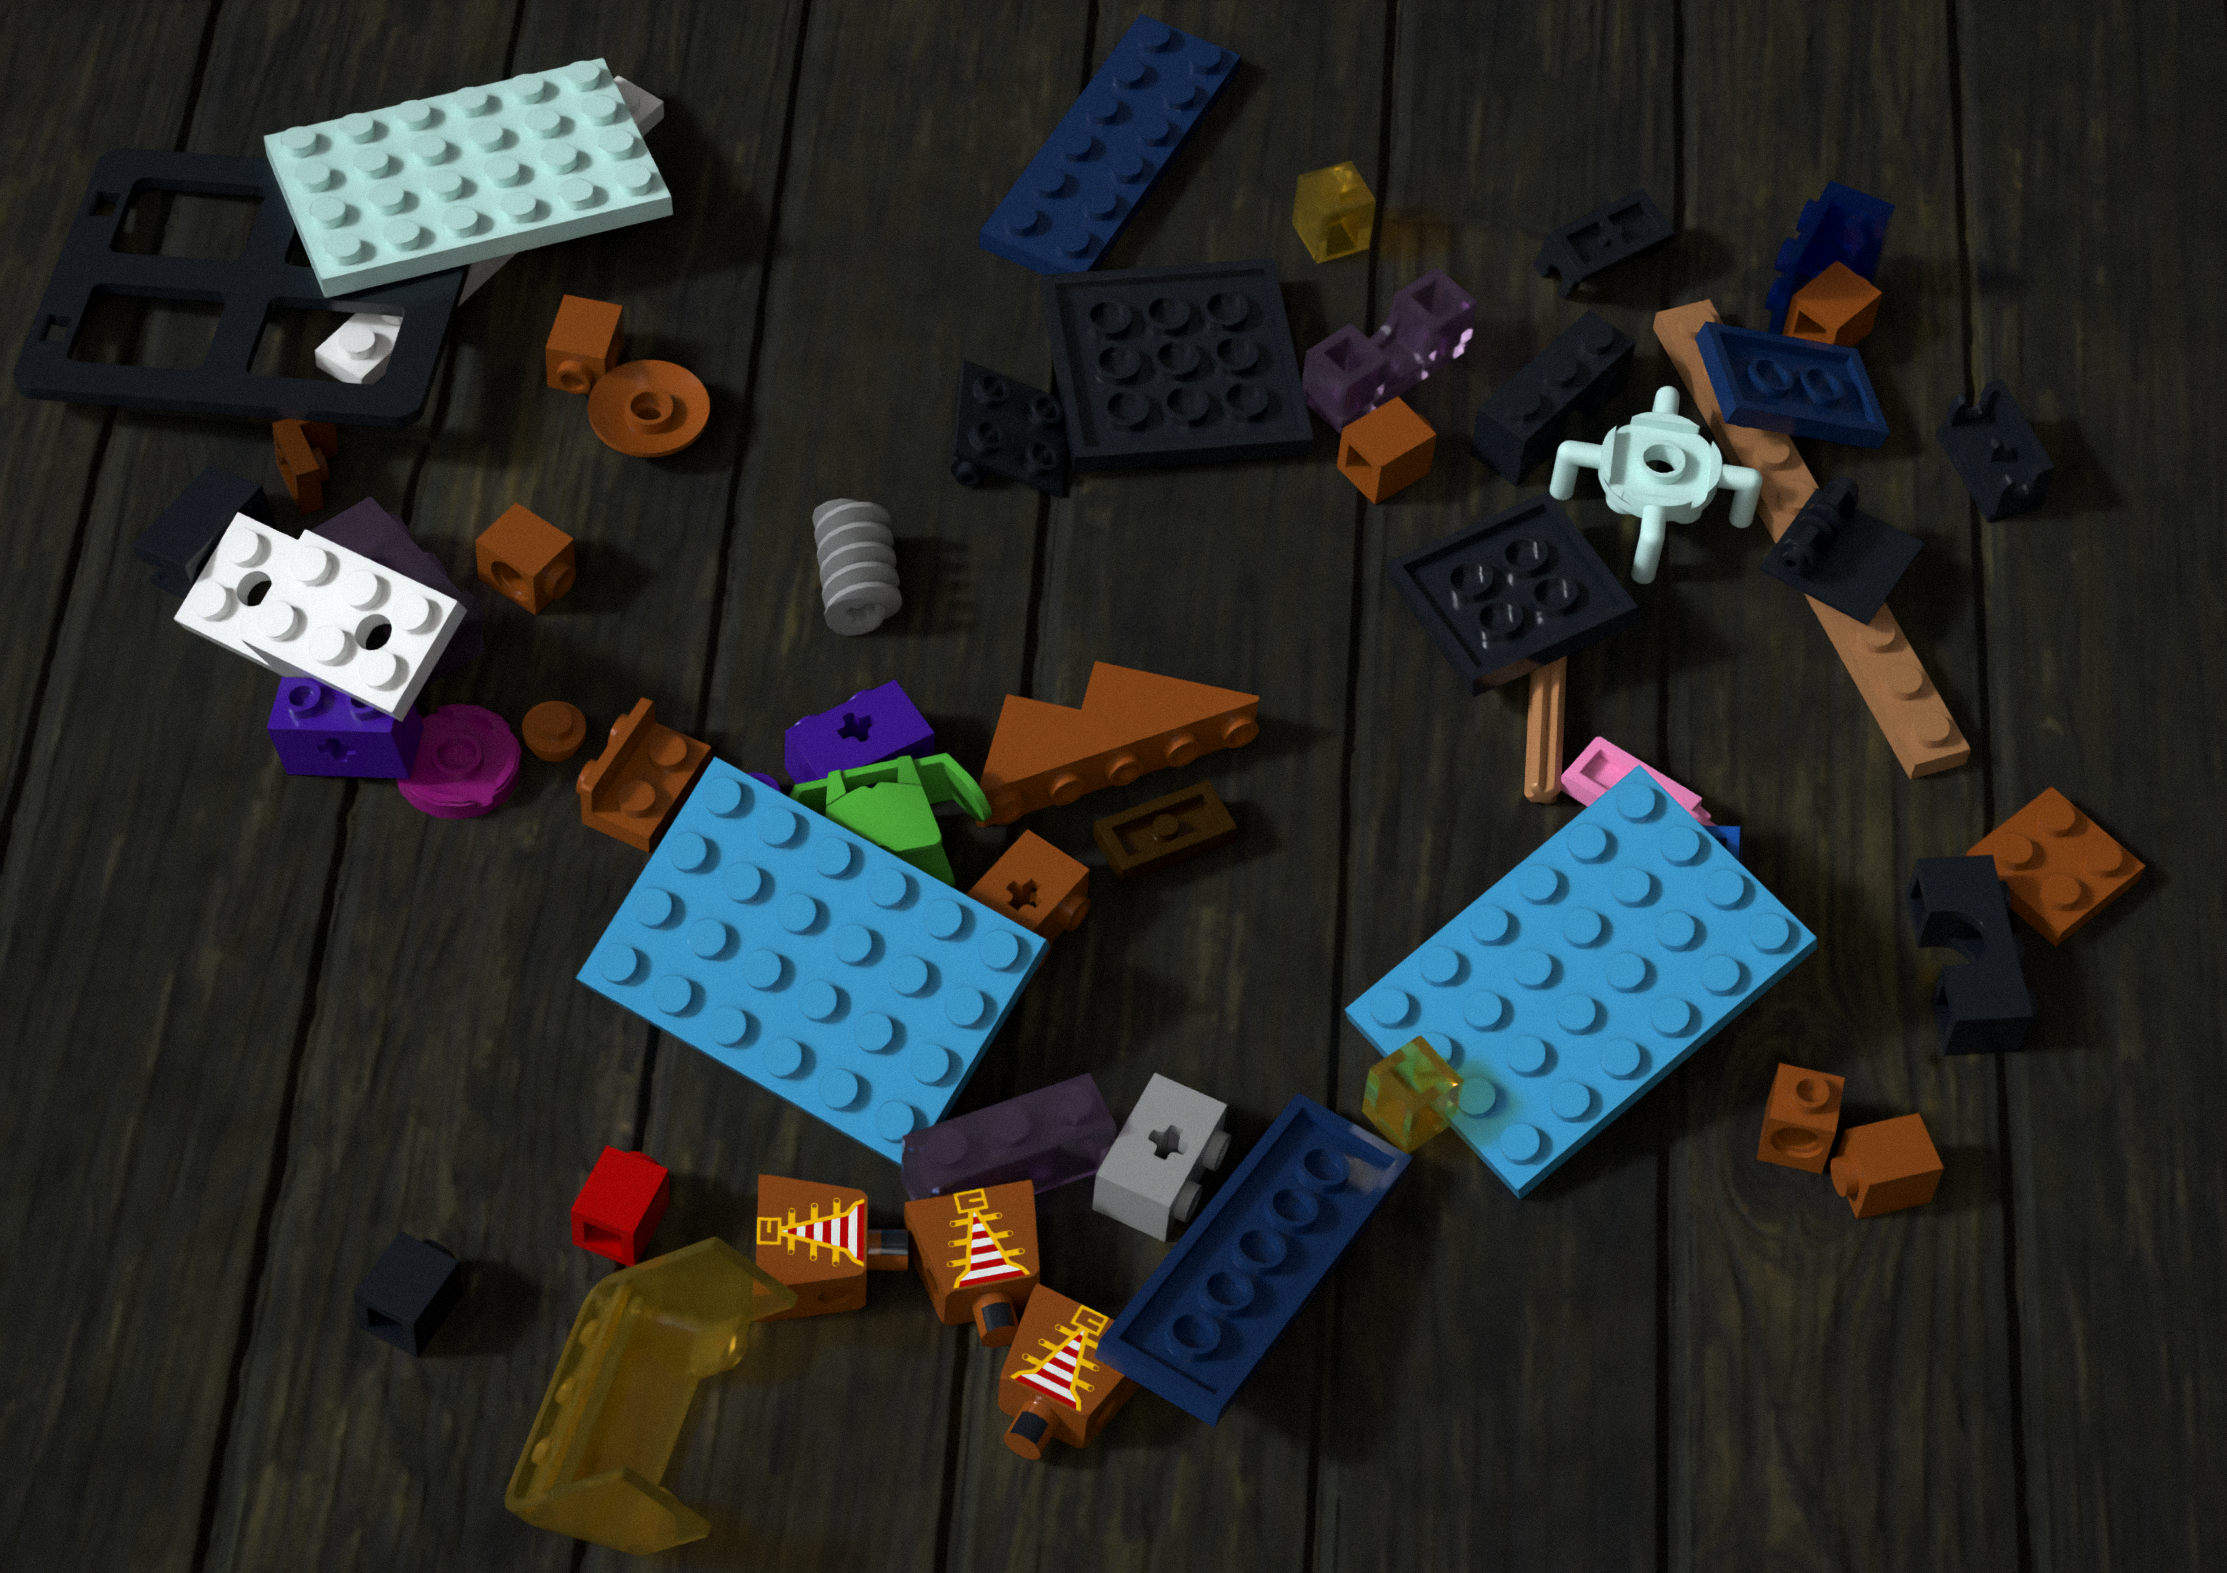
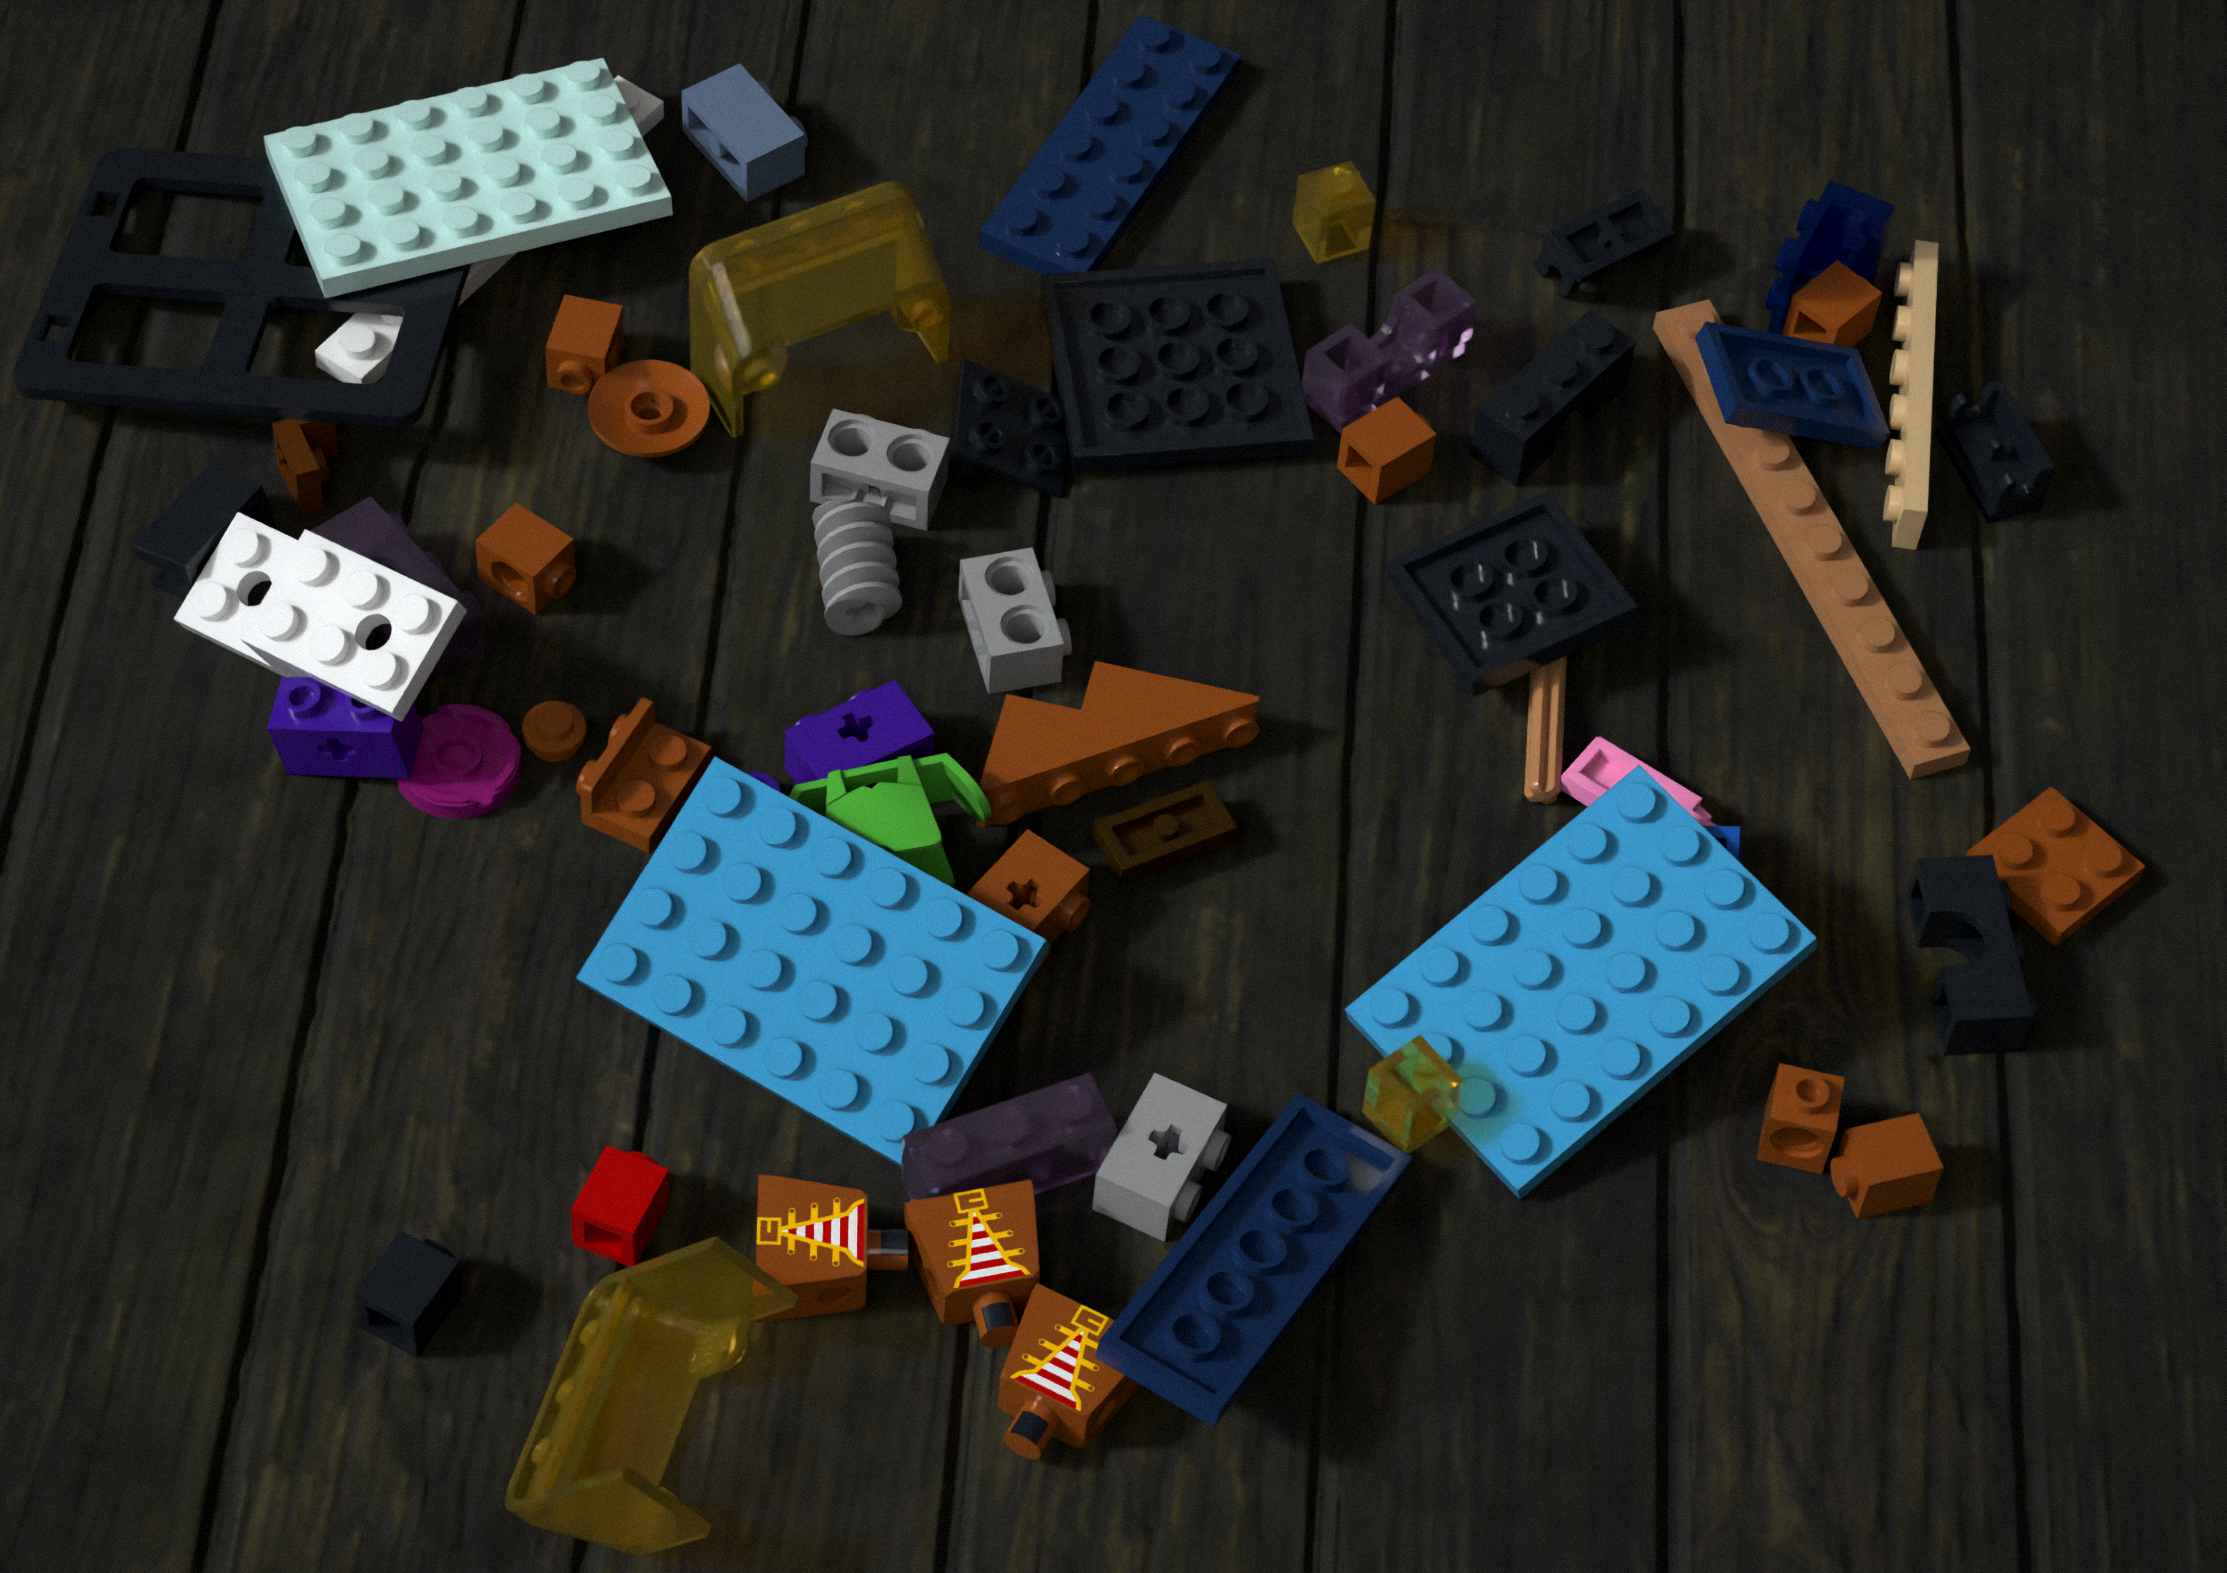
(744, 132): none -> sand blue brick
(806, 280): none -> clear yellow windscreen
(880, 465): none -> light grey brick
(1013, 620): none -> light grey brick
(1655, 495): light aqua plate -> none
(1842, 553): black hinge -> none
(1912, 408): none -> tan plate

